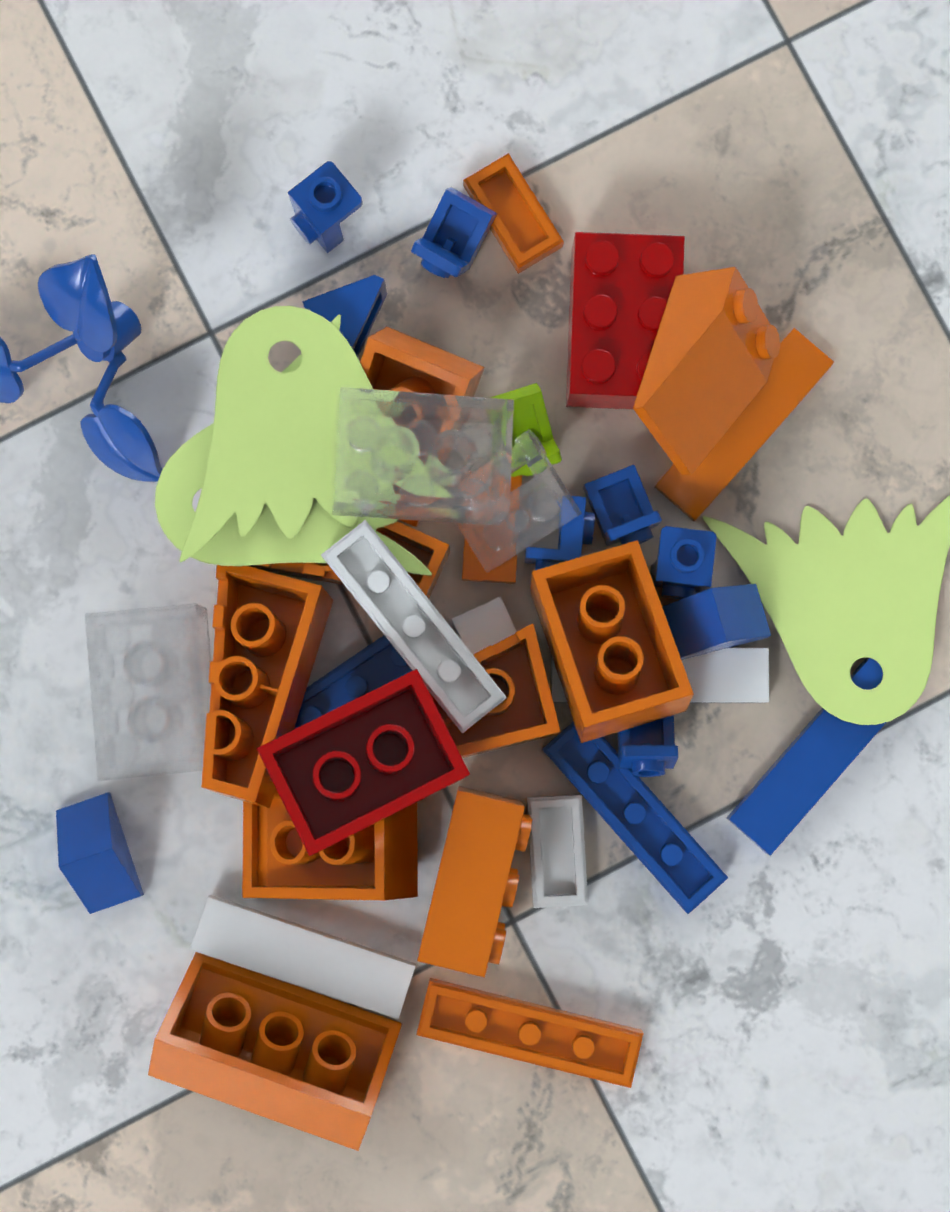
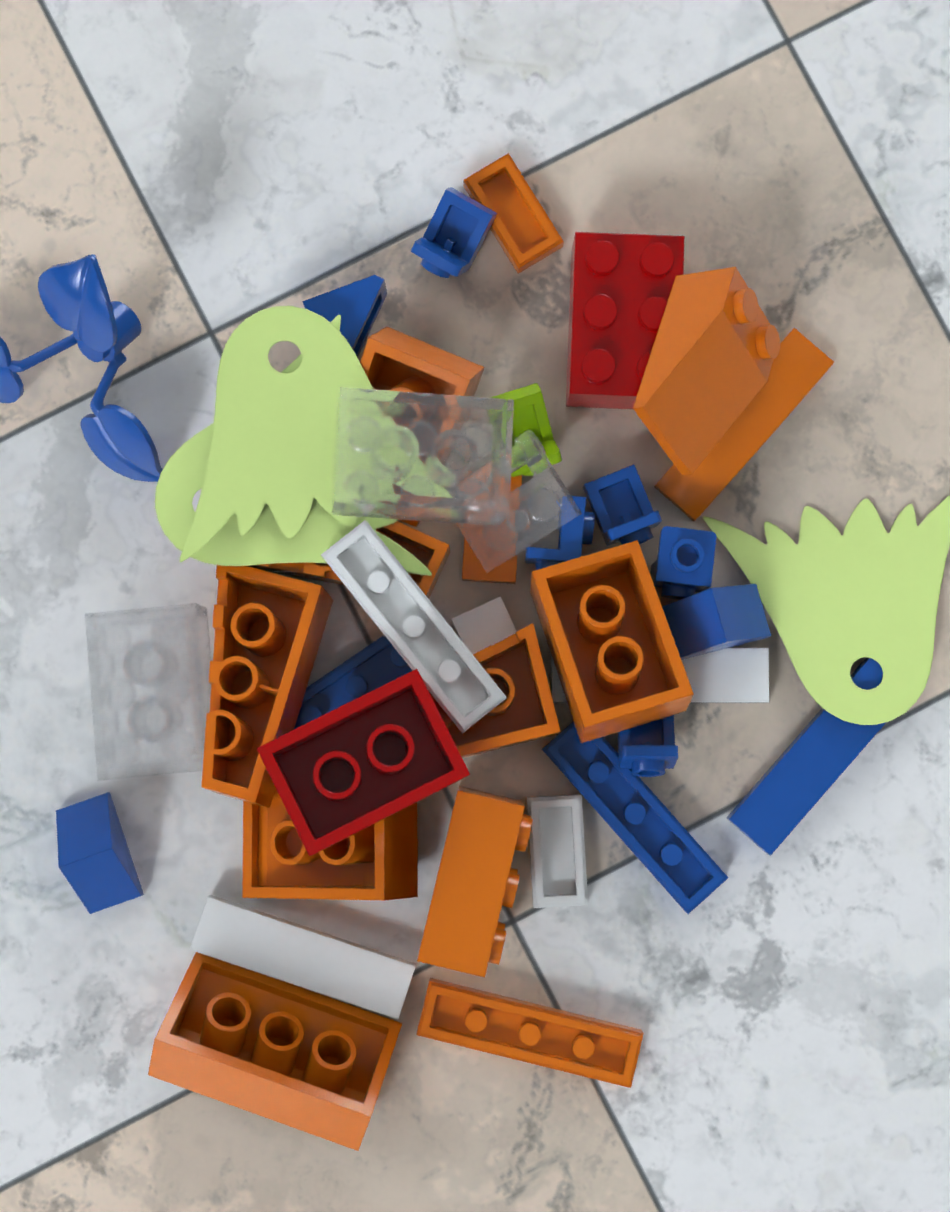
(322, 204): blue bracket -> none

